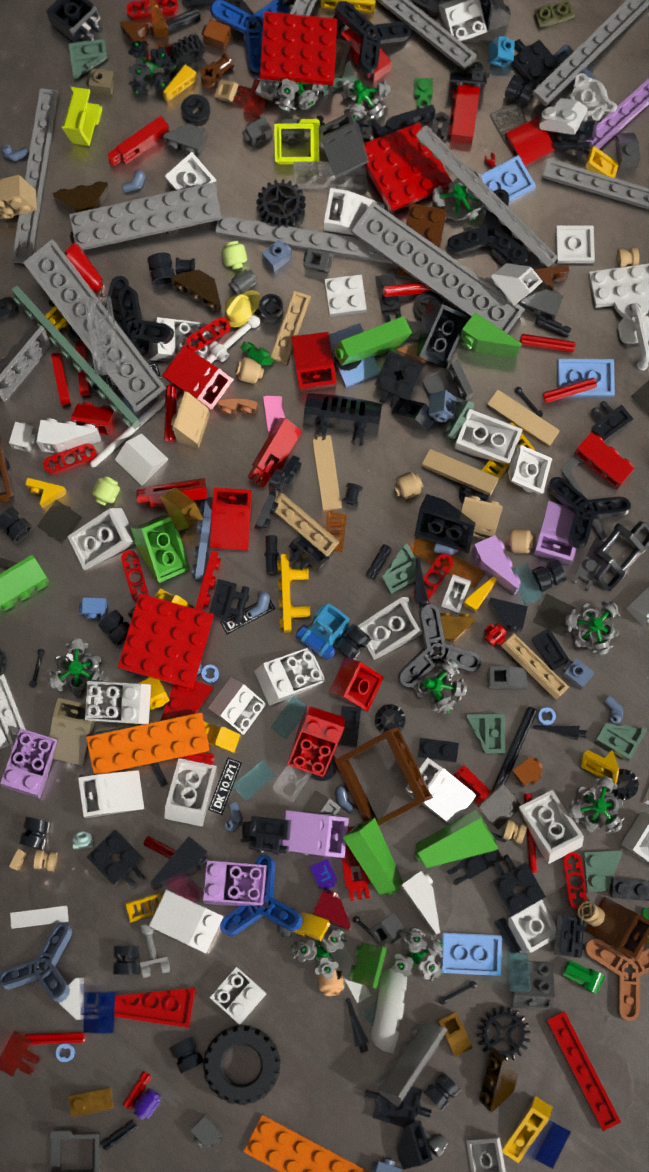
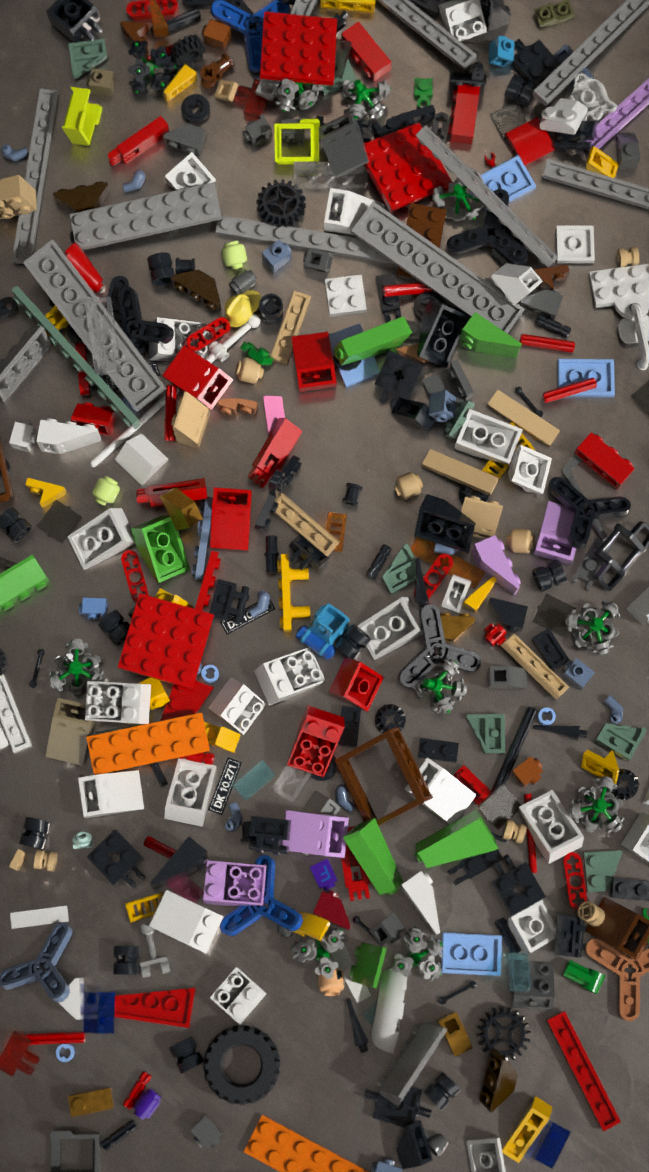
(29, 763): lavender slope -> none
(58, 469): red beam -> none
(60, 378): red beam -> none
(289, 717): clear light blue tile -> none
(327, 474): tan tile -> none
(342, 414): black piece -> none
(362, 27): black piece -> none
(528, 588): clear light blue tile -> none
(612, 422): black hinge -> none

